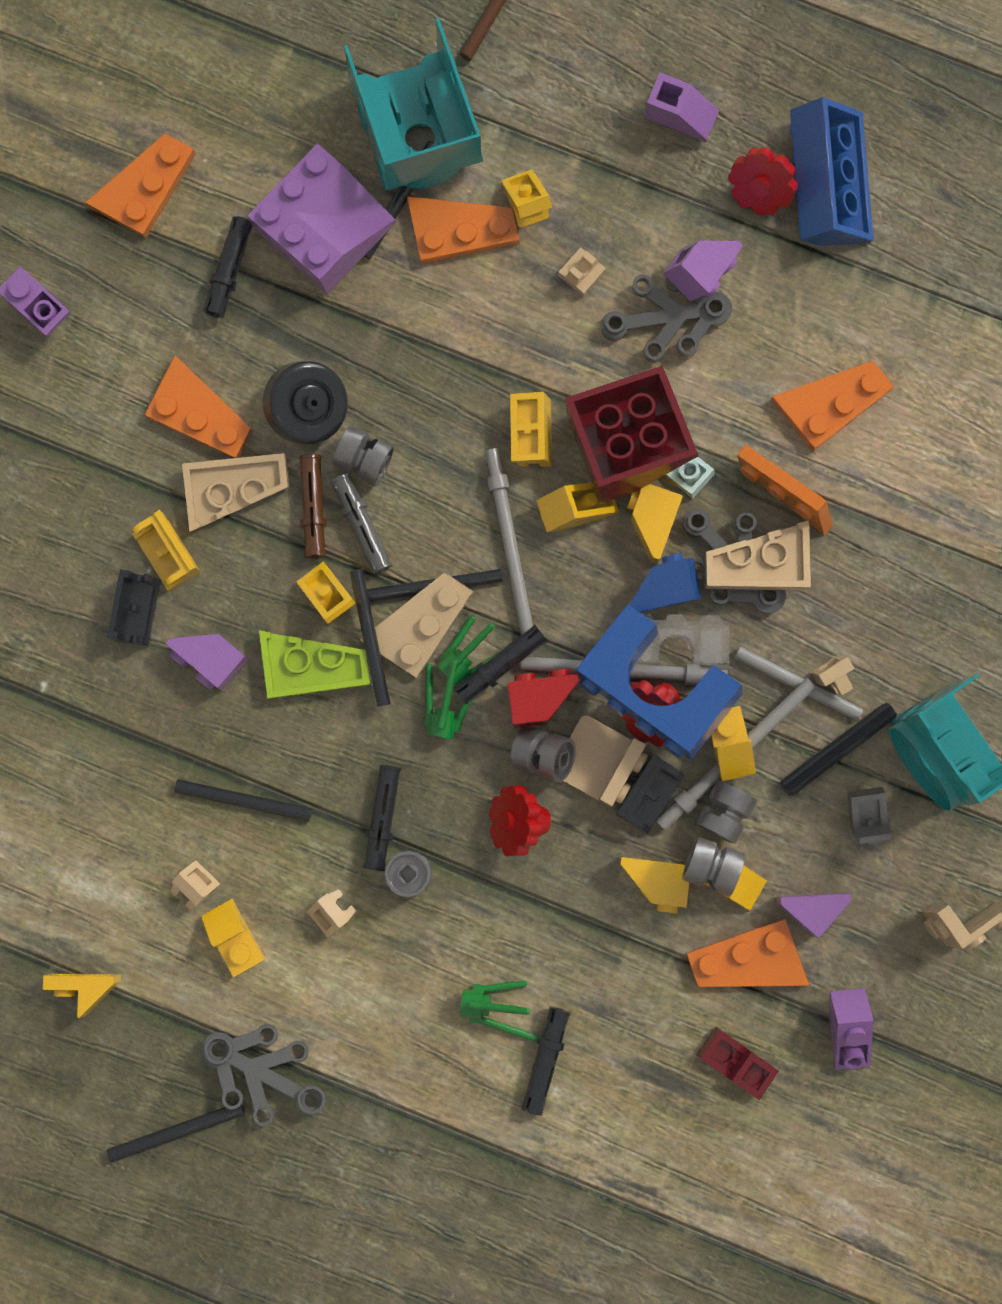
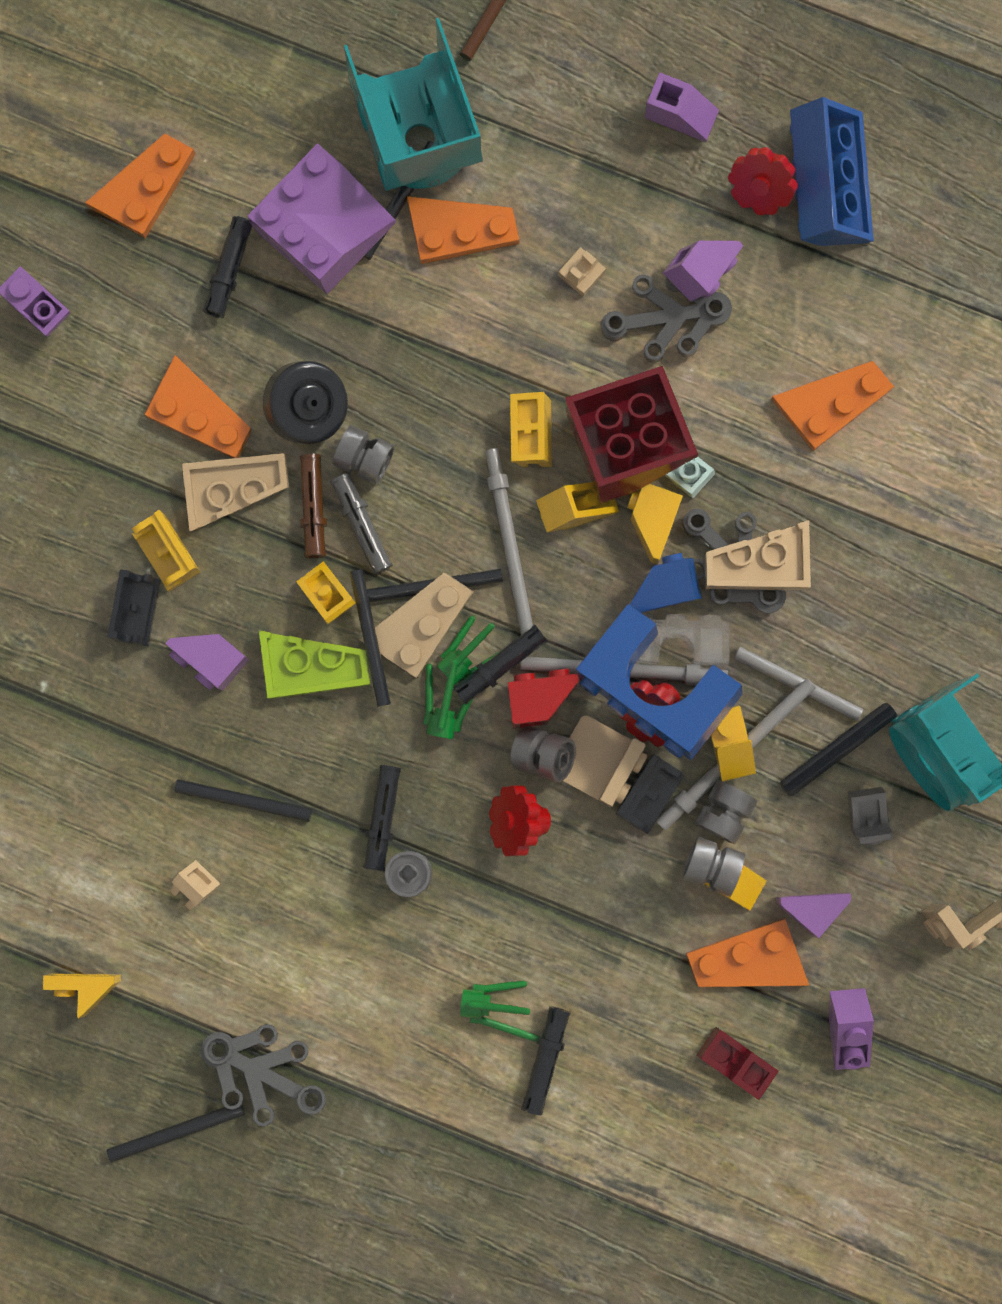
(232, 938): yellow slope -> none
(329, 915): tan tile -> none
(527, 198): yellow slope -> none
(658, 882): yellow slope -> none
(786, 489): orange wing -> none
(834, 674): tan tile -> none

